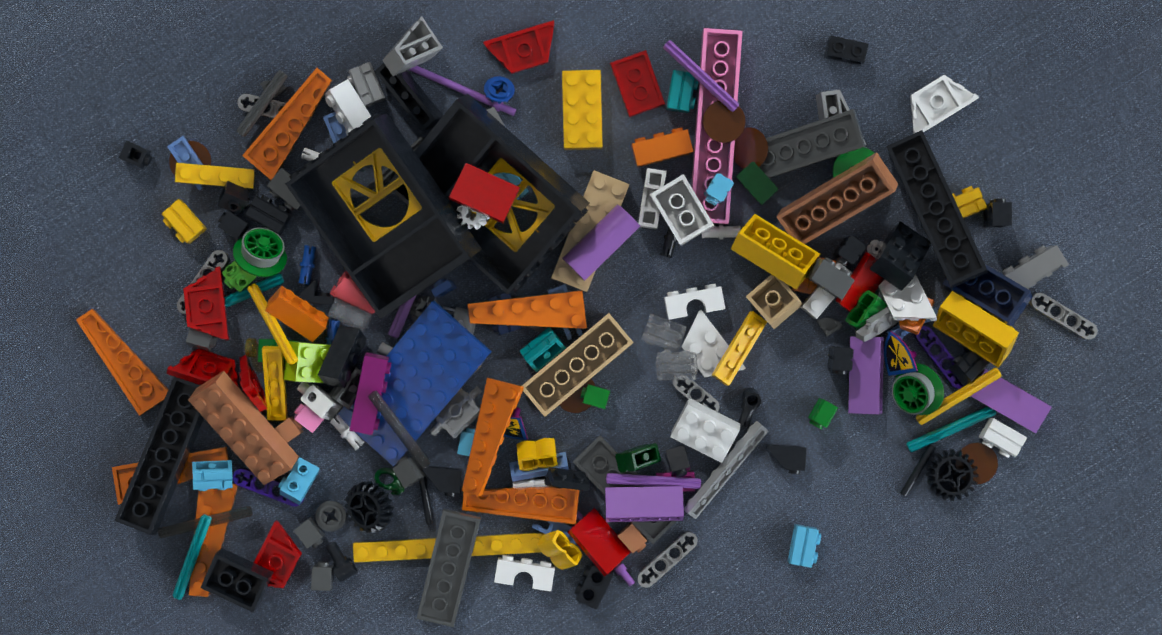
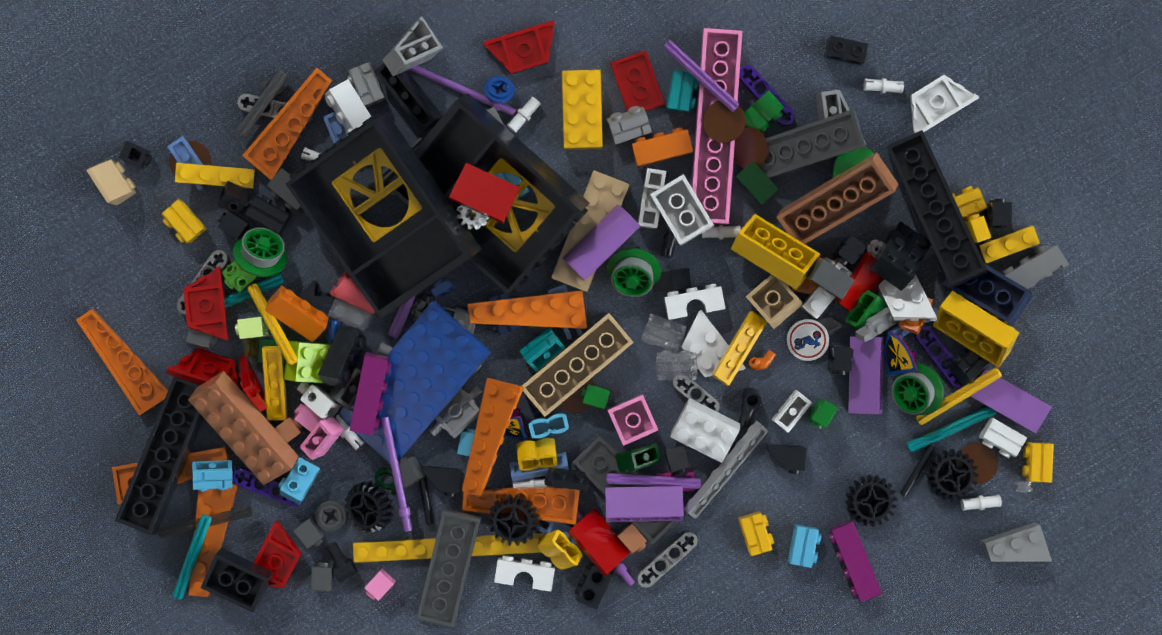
(112, 181): none -> tan slope
(251, 328): none -> yellowish green brick
(307, 265): blue pin -> none
(322, 438): none -> bright pink brick
(379, 585): none -> bright pink brick
(399, 429): clear smoke axle -> none
(404, 511): none -> medium lavender bar
(524, 114): none -> white pin
(529, 520): none -> black gear
(553, 424): none -> medium azure brick
(629, 124): none -> light grey brick
(632, 419): none -> bright pink brick
(633, 271): none -> green piece
(673, 280): none -> black slope
(718, 189): medium azure brick -> none
(754, 74): none -> dark purple beam
(755, 533): none -> yellow brick
(762, 363): none -> orange arm
(763, 111): none -> green brick
(791, 411): none -> white brick
(807, 340): none -> white sticker
(855, 560): none -> magenta brick
(871, 508): none -> black gear
(883, 86): none -> white pin
(977, 227): none -> yellow brick
(981, 502): none -> white pin
(1008, 244): none -> yellow brick
(1017, 545): none -> light grey wedge
(1024, 486): none -> clear bush
(1038, 462): none -> yellow brick
(1061, 319): light grey beam -> none

